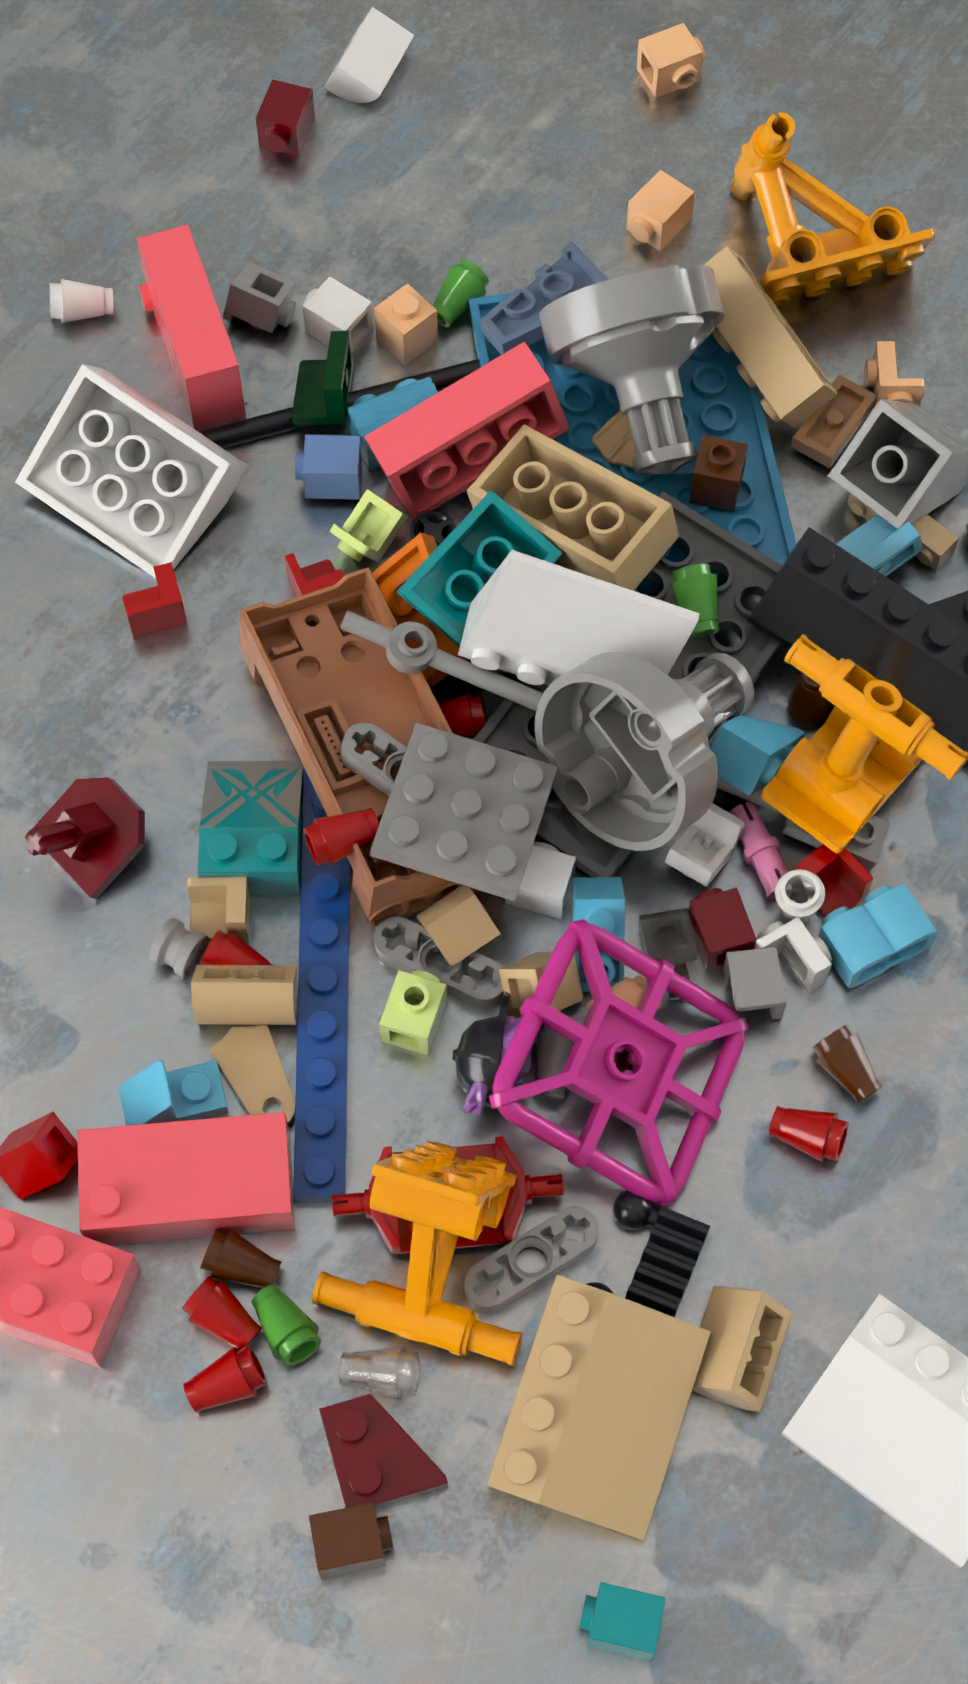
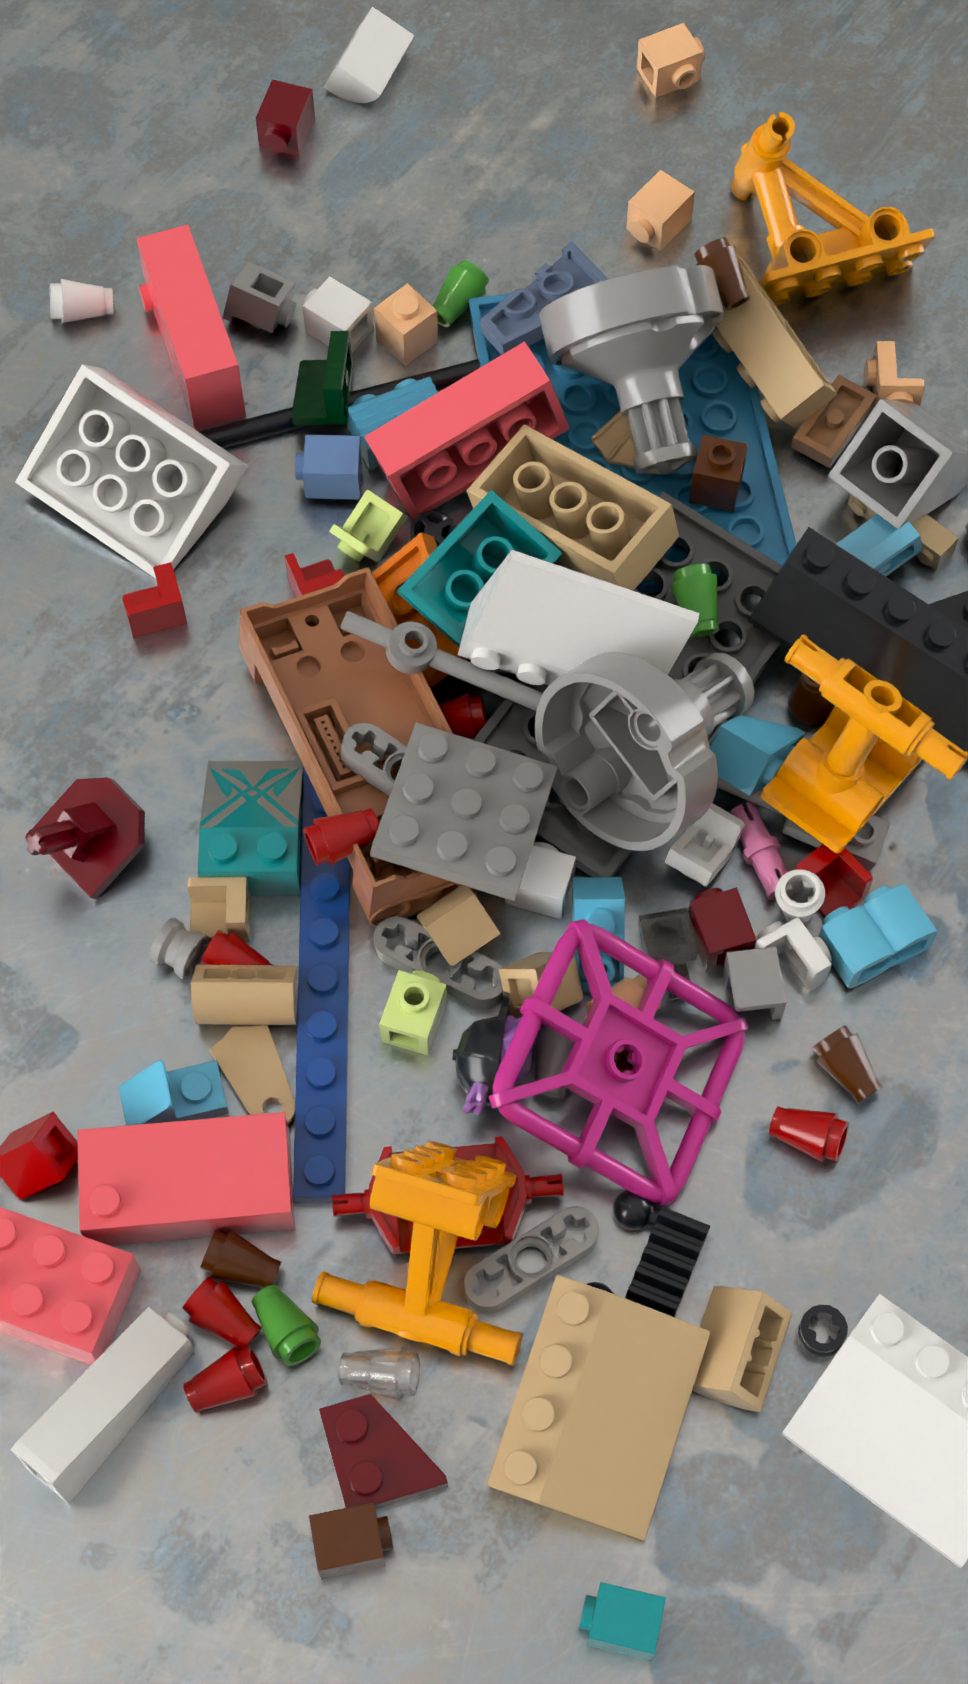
(104, 1403): none -> white slope
(728, 272): none -> reddish brown cone
(837, 1325): none -> black bush

